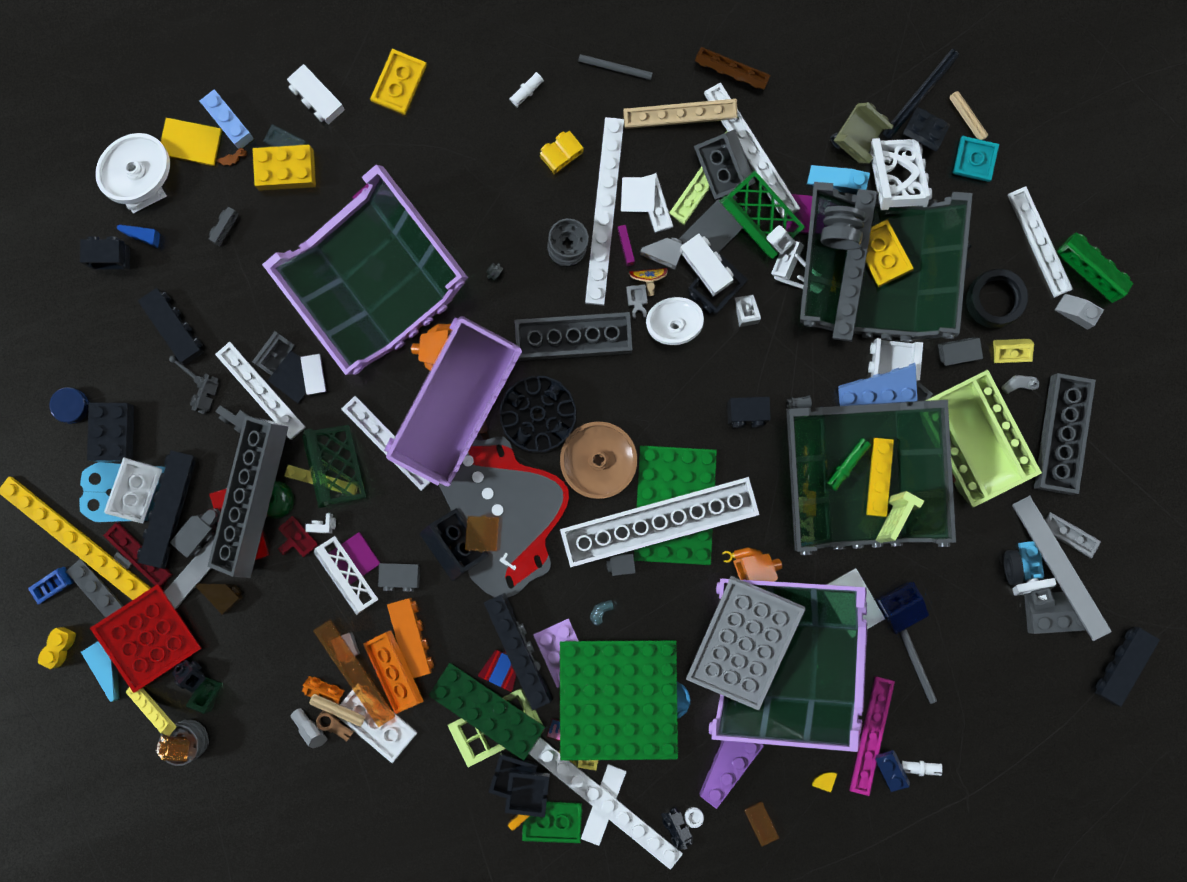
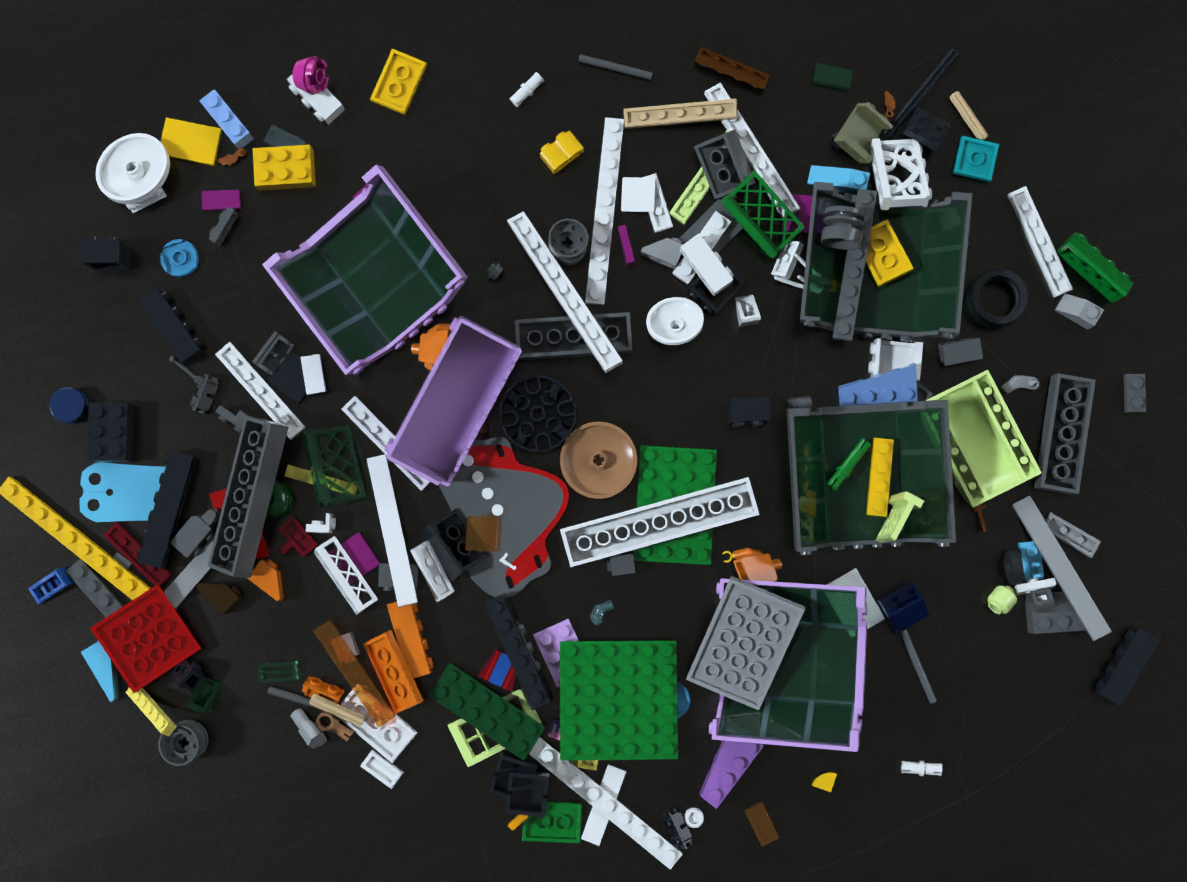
(55, 652): yellow brick -> none
(133, 490): white plate -> none
(146, 235): blue slope -> none
(173, 748): clear orange brick -> none
(179, 258): none -> dark azure tile
(221, 199): none -> magenta tile
(268, 579): none -> orange slope
(289, 696): none -> dark grey bar
(295, 671): none -> clear green tile
(310, 75): none -> dark pink cone
(382, 769): none -> white tile
(392, 531): none -> white tile
(432, 570): none -> white plate
(564, 292): none -> white plate
(637, 297): light grey plate -> none
(649, 276): shield -> none
(712, 231): none -> white plate
(780, 239): white slope -> none
(832, 76): none -> clear green tile
(872, 736): dark pink tile -> none
(889, 104): none -> dark orange piece
(892, 771): dark blue plate -> none
(980, 518): none -> dark orange piece
(1002, 599): none -> yellowish green head
(1013, 350): light yellow slope -> none
(1134, 393): none -> dark grey plate

